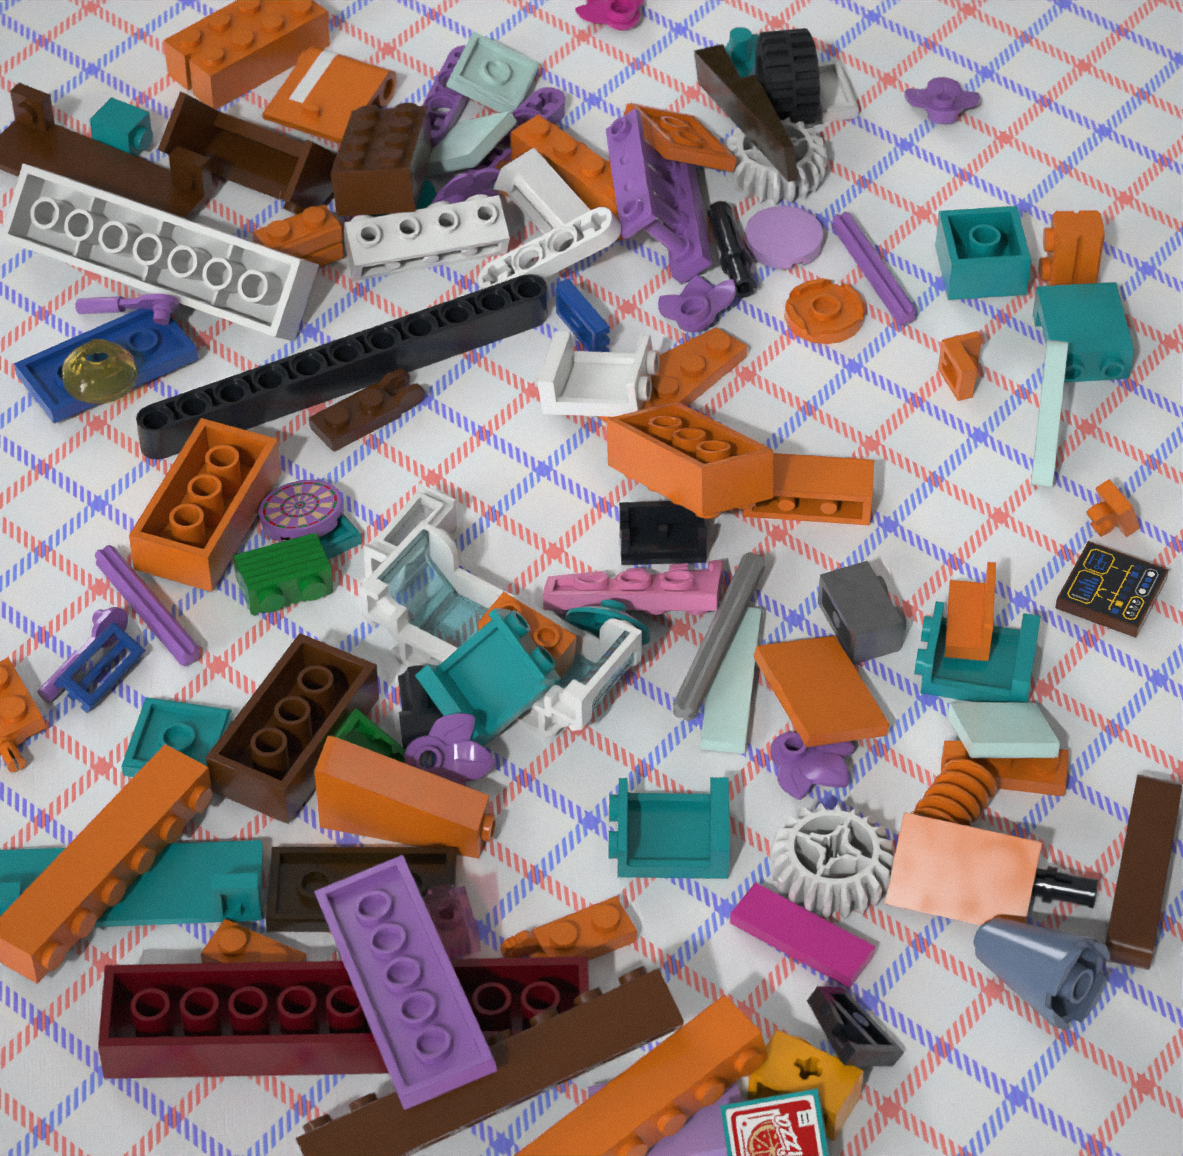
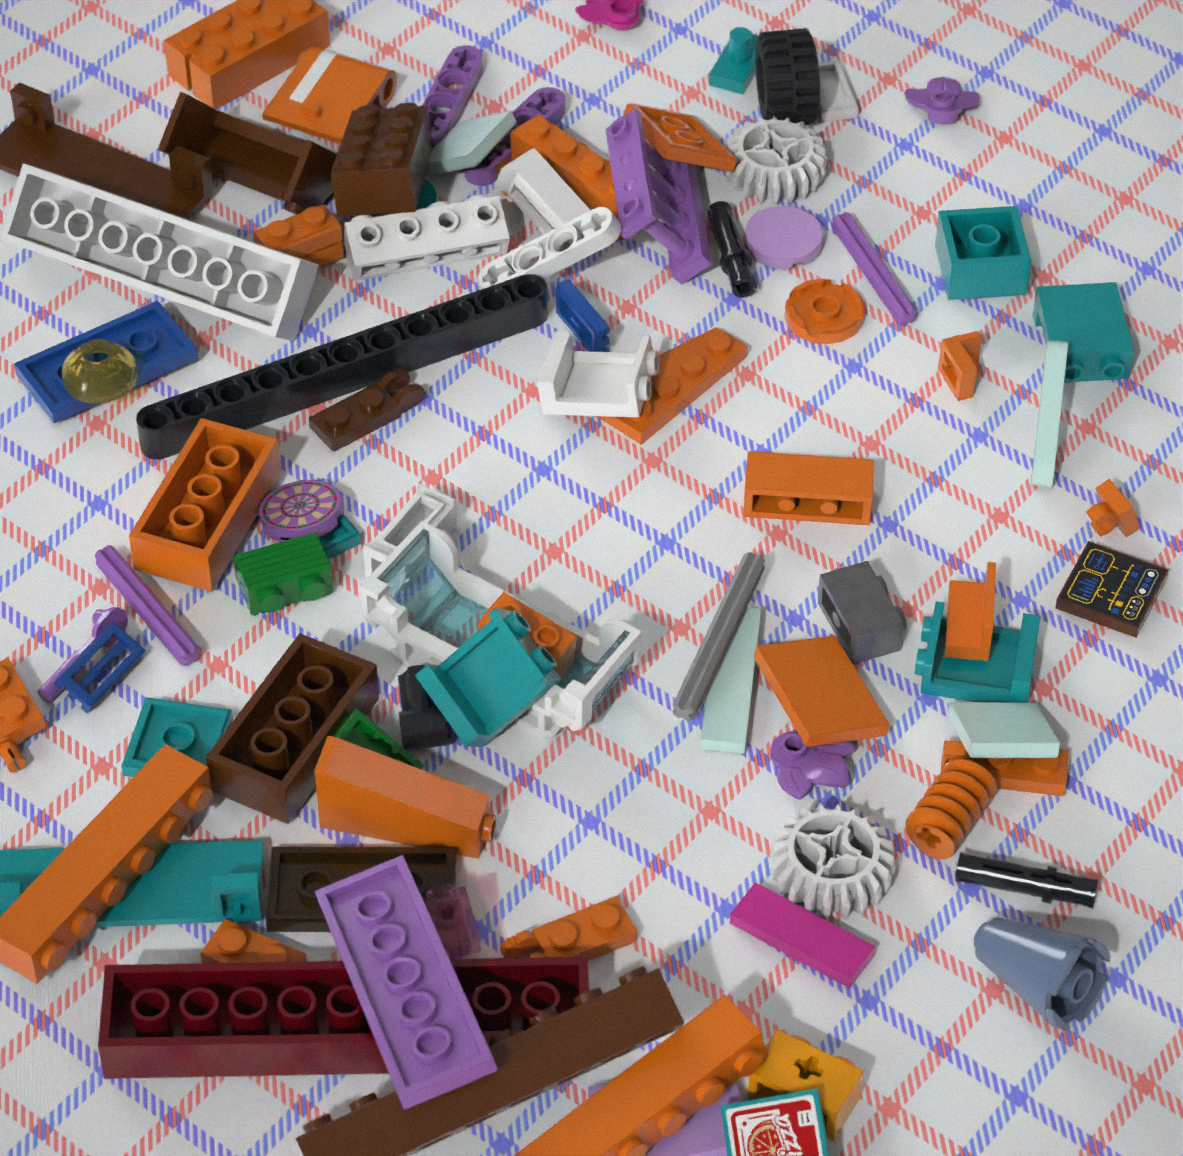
(122, 127): teal brick -> none
(161, 305): medium lavender piece -> none
(455, 755): medium lavender plate -> none
(468, 185): medium lavender plate -> none
(492, 74): light aqua tile -> none
(593, 617): teal dish -> none
(653, 594): bright pink wing -> none
(660, 534): black hinge -> none
(671, 833): teal panel -> none
(690, 459): orange brick -> none
(697, 303): medium lavender plate -> none
(746, 106): dark brown slope -> none
(851, 1030): black wing -> none
(962, 871): tile -> none
(1072, 248): orange brick -> none
(1143, 871): reddish brown beam -> none

